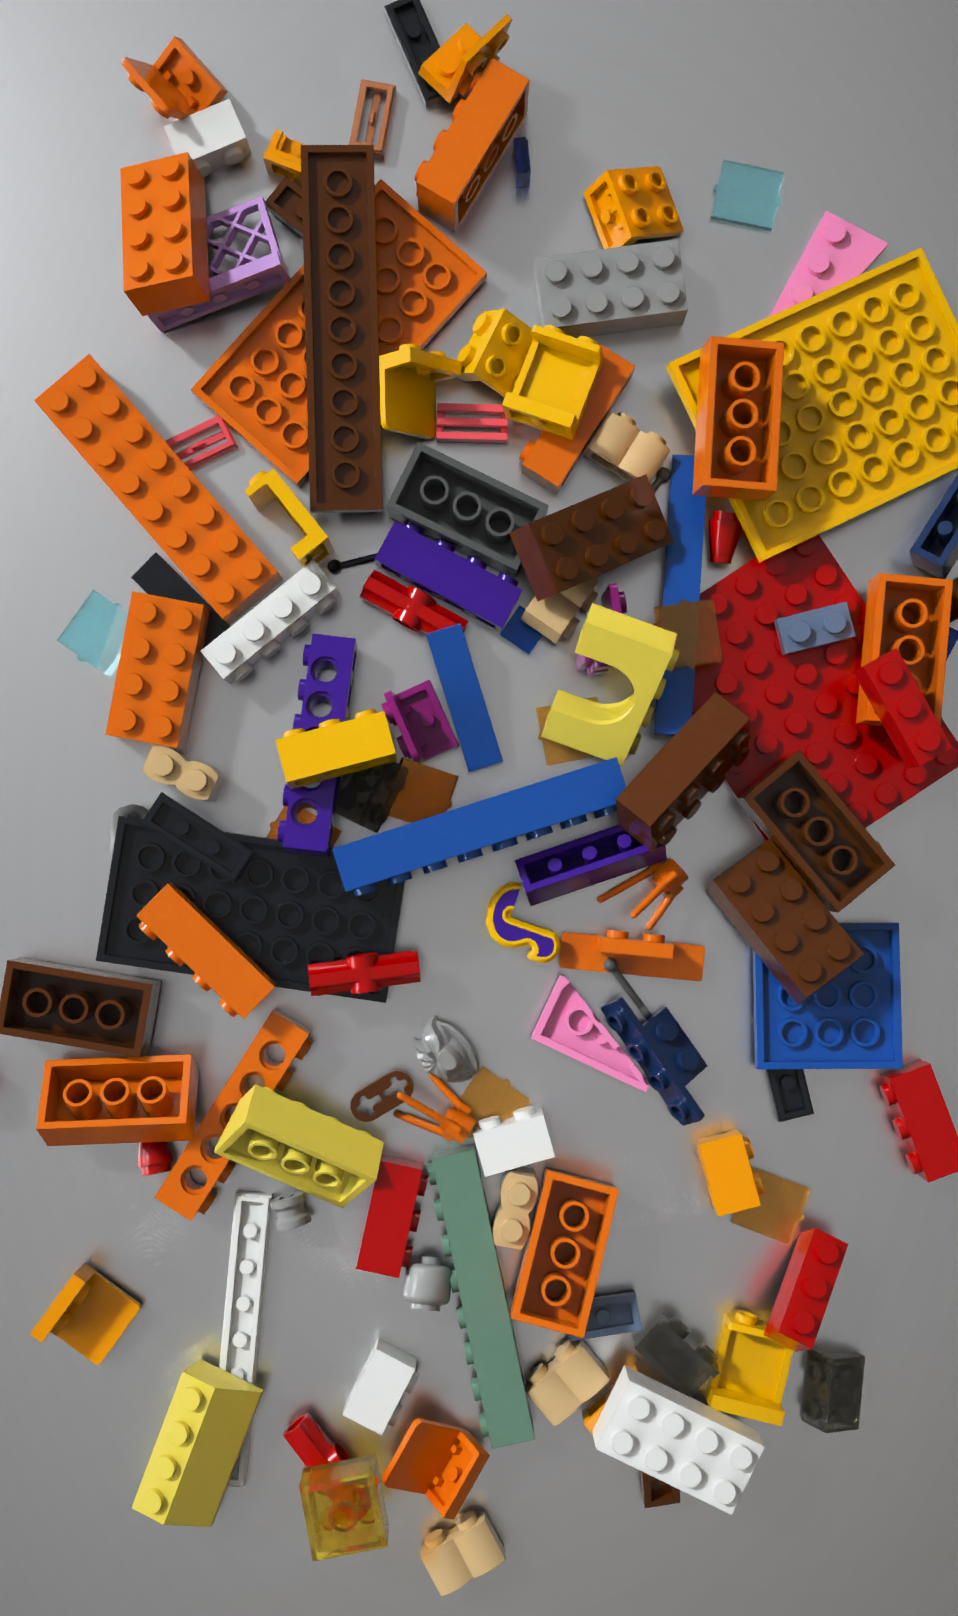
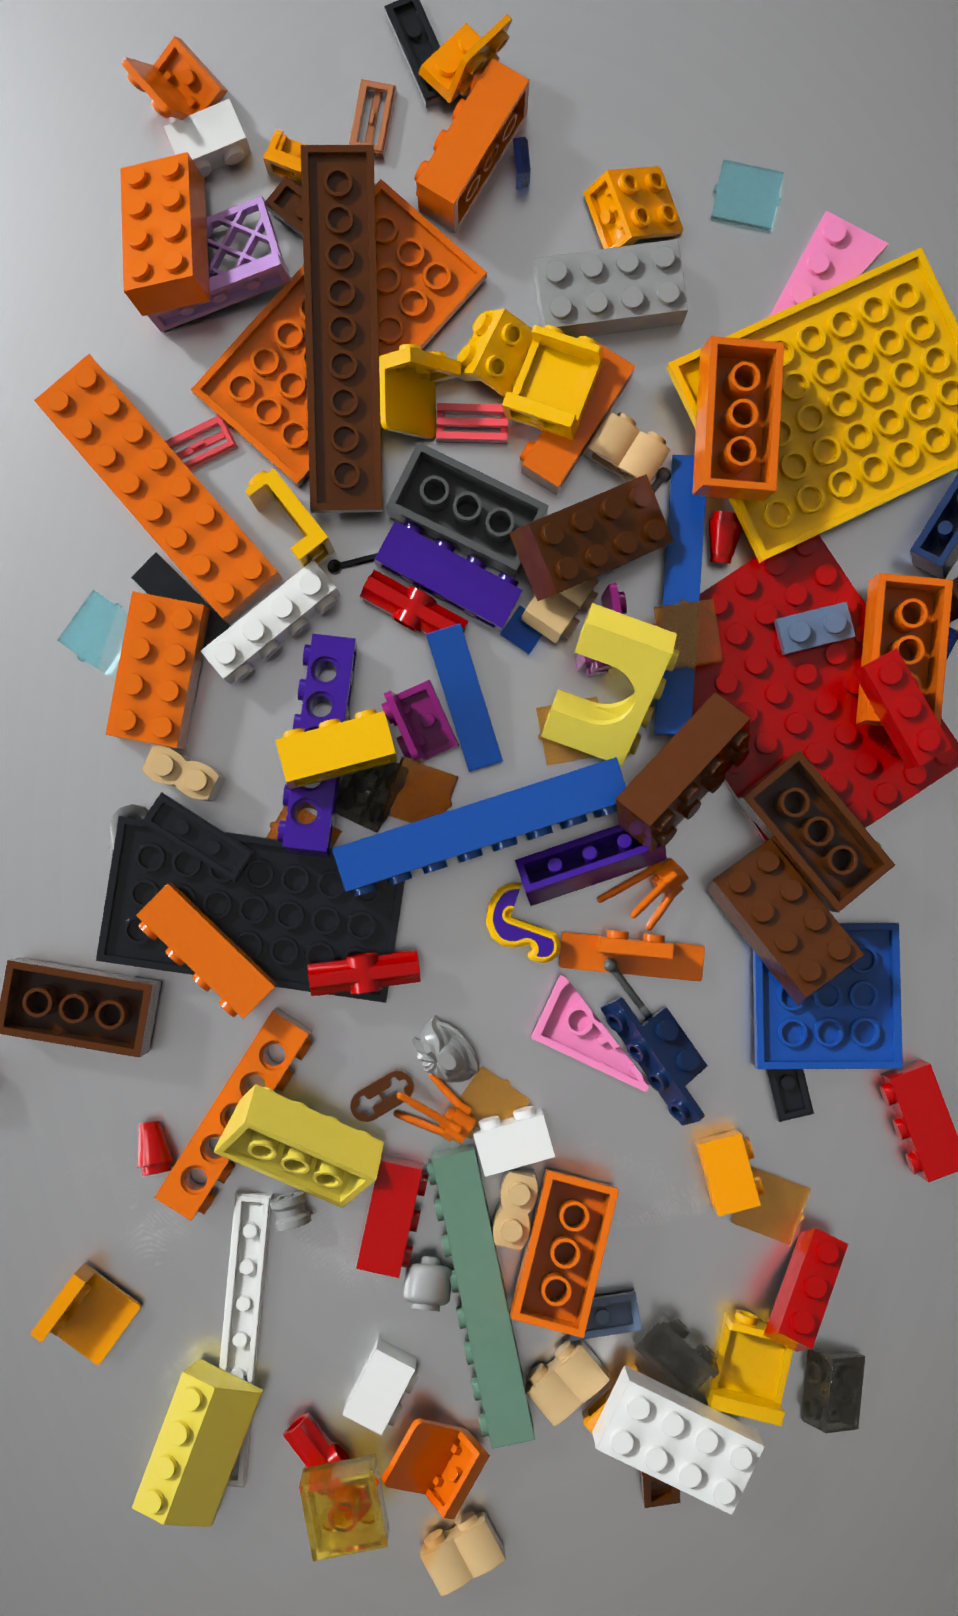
(118, 1100): orange brick -> none

